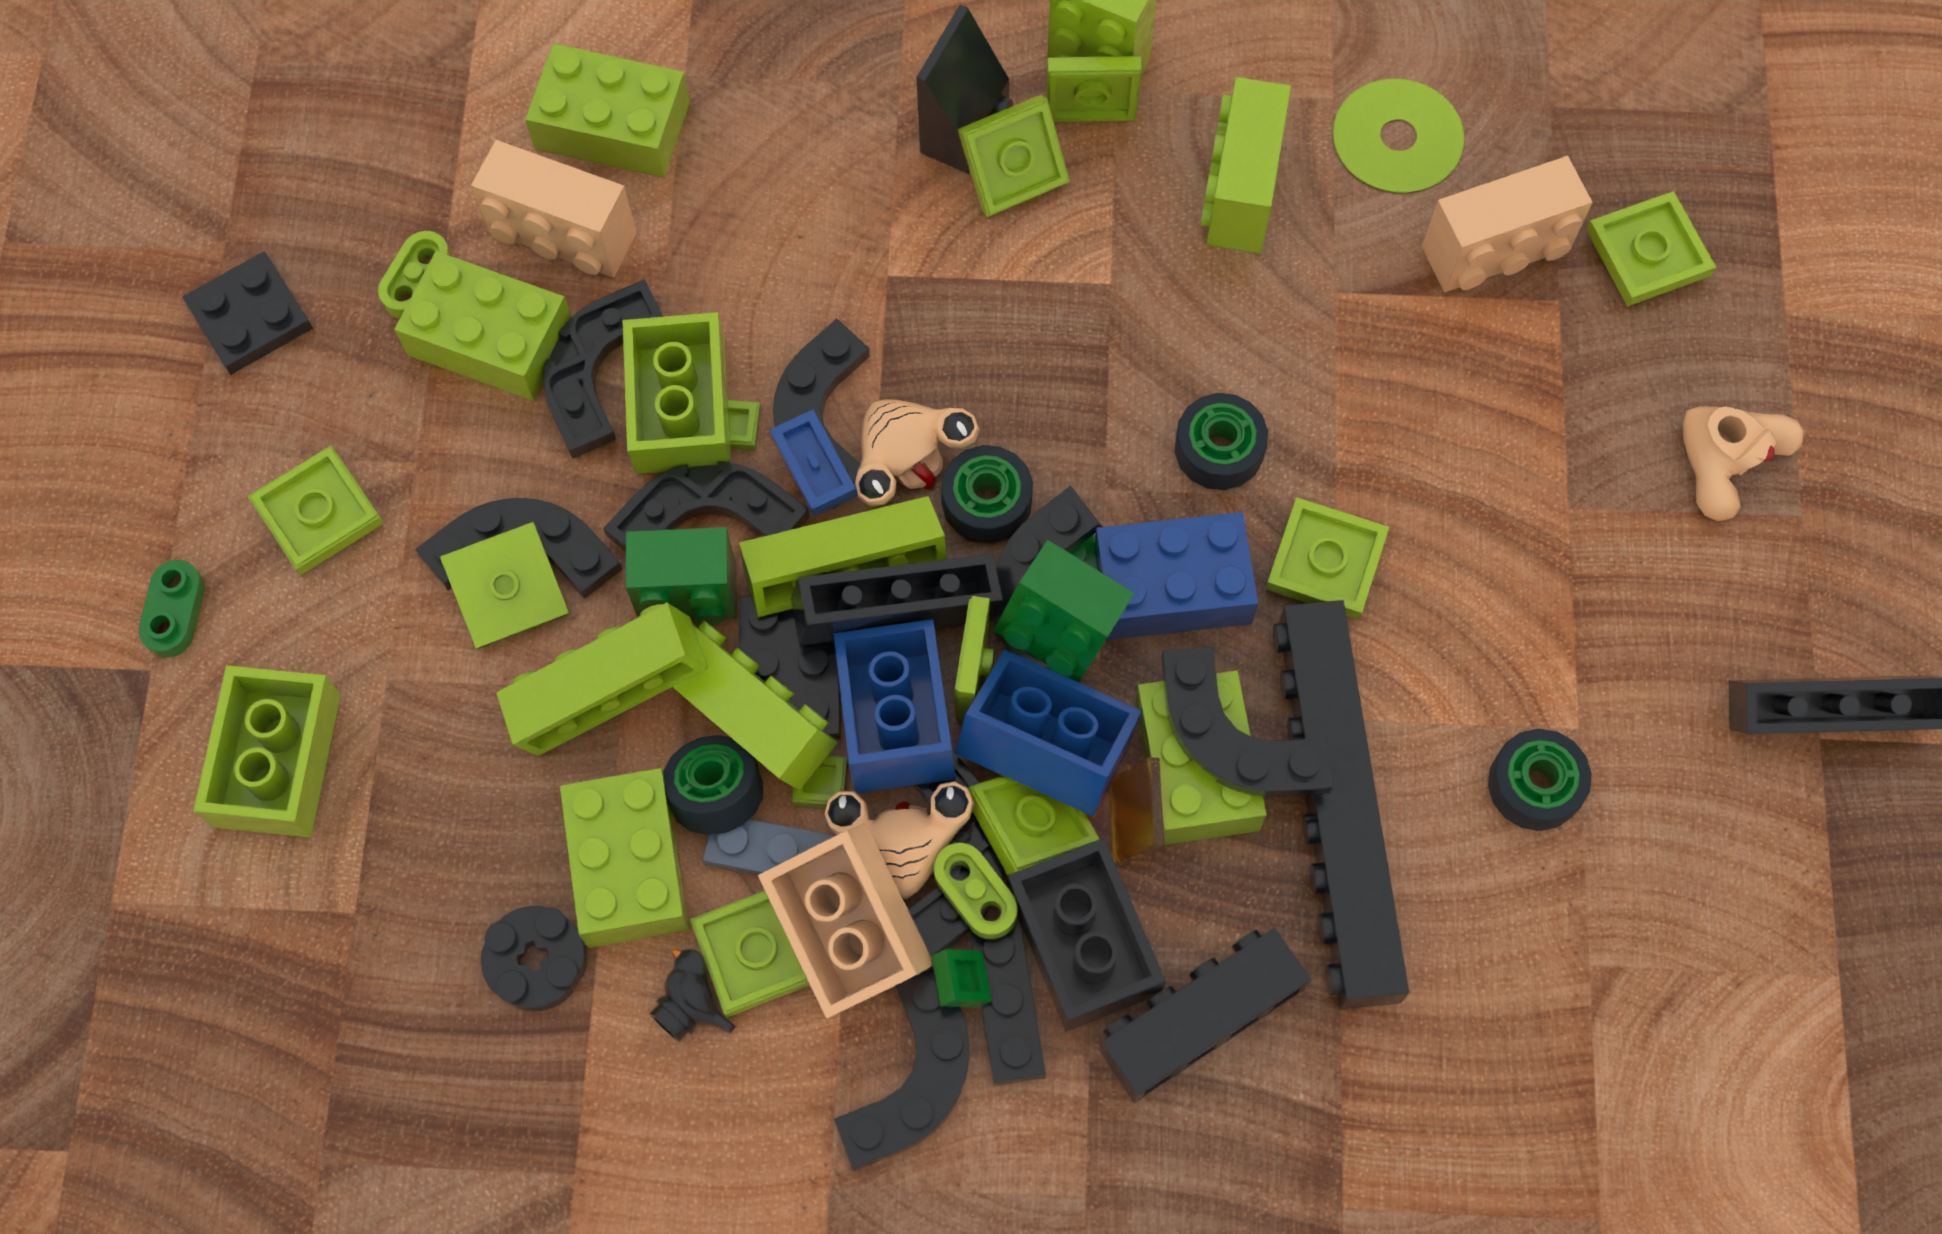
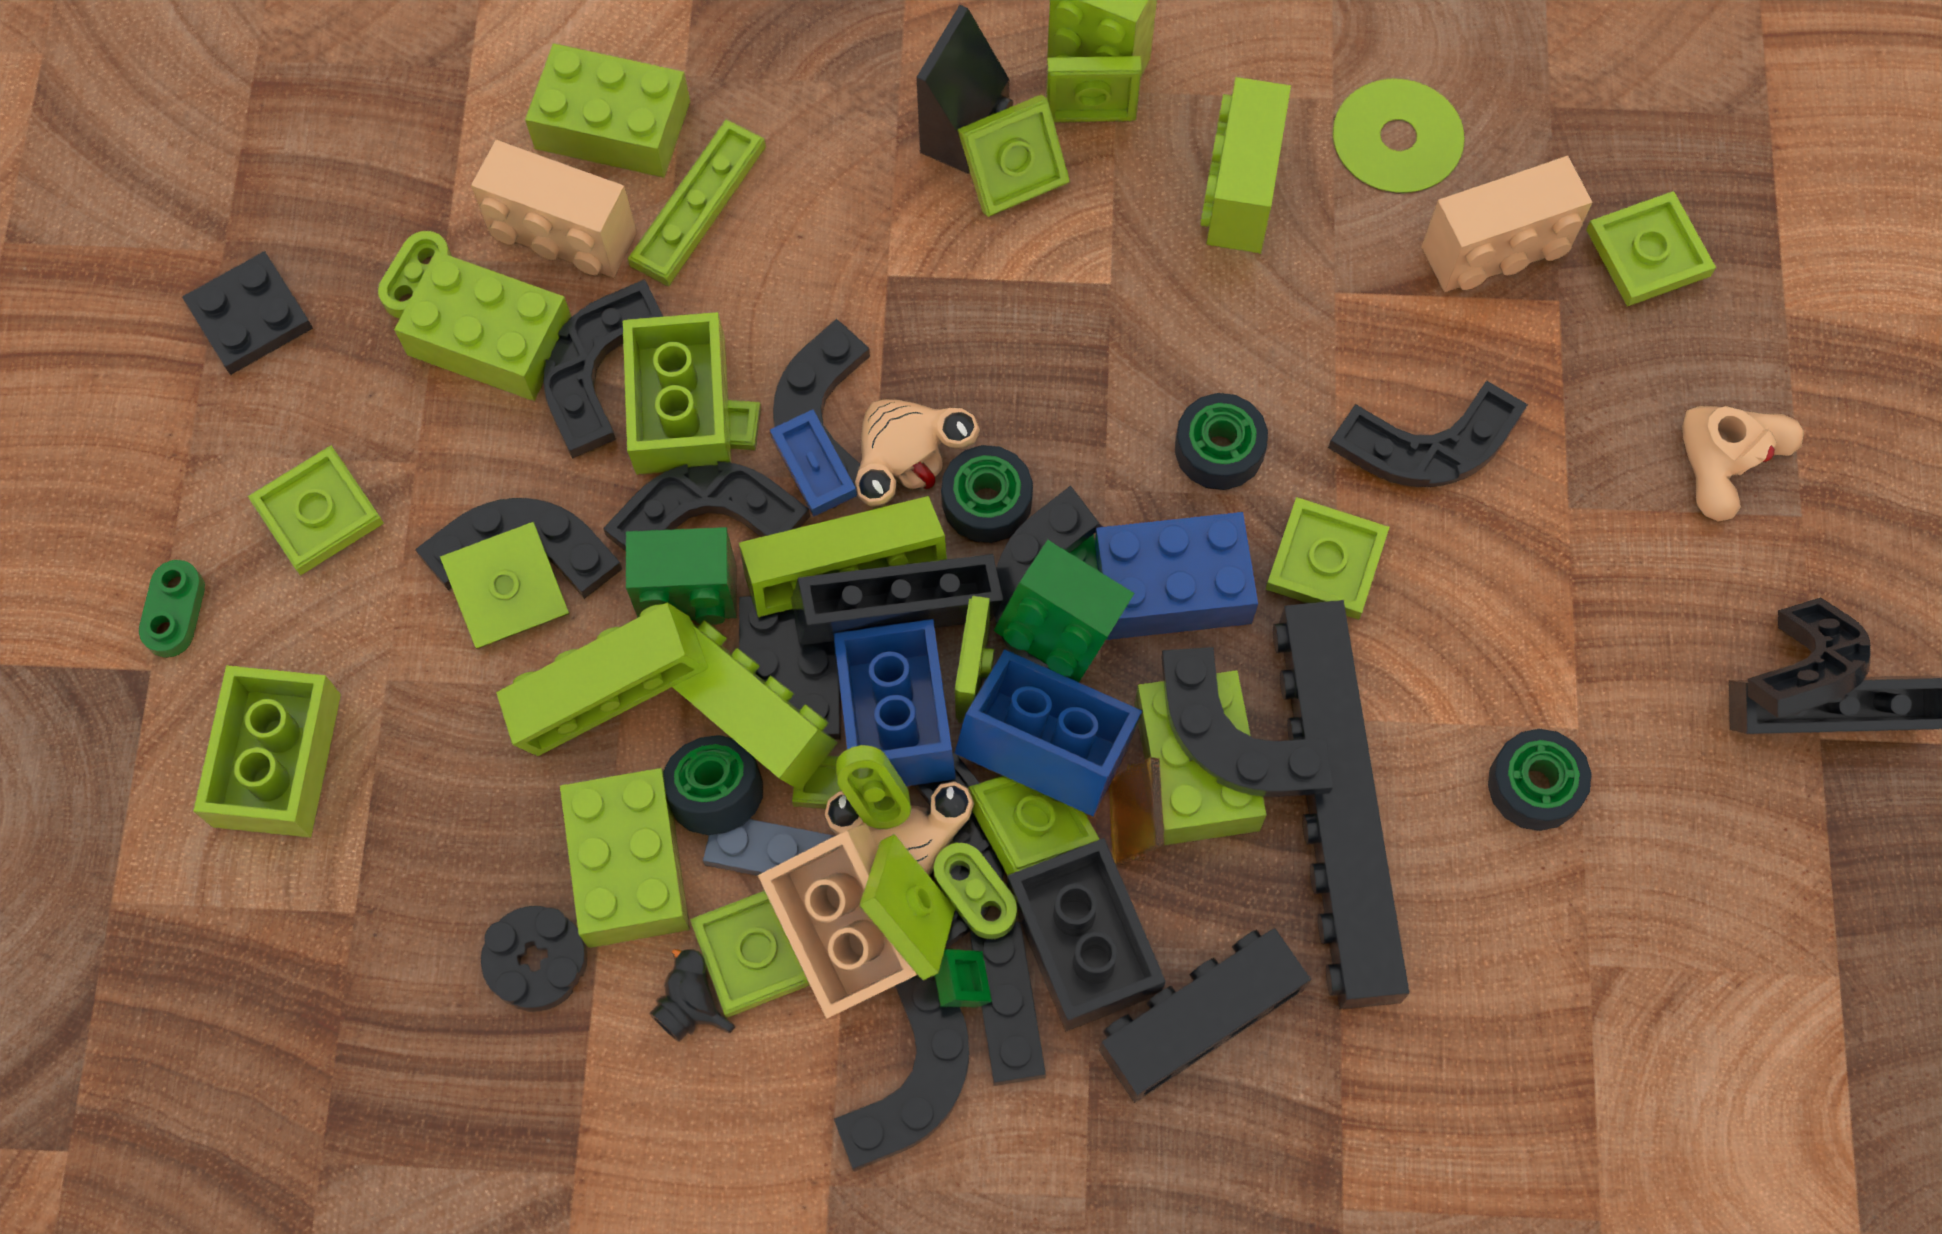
(696, 202): none -> lime tile
(873, 787): none -> lime plate
(908, 907): none -> lime plate
(1430, 458): none -> black plate
(1831, 671): none -> black plate

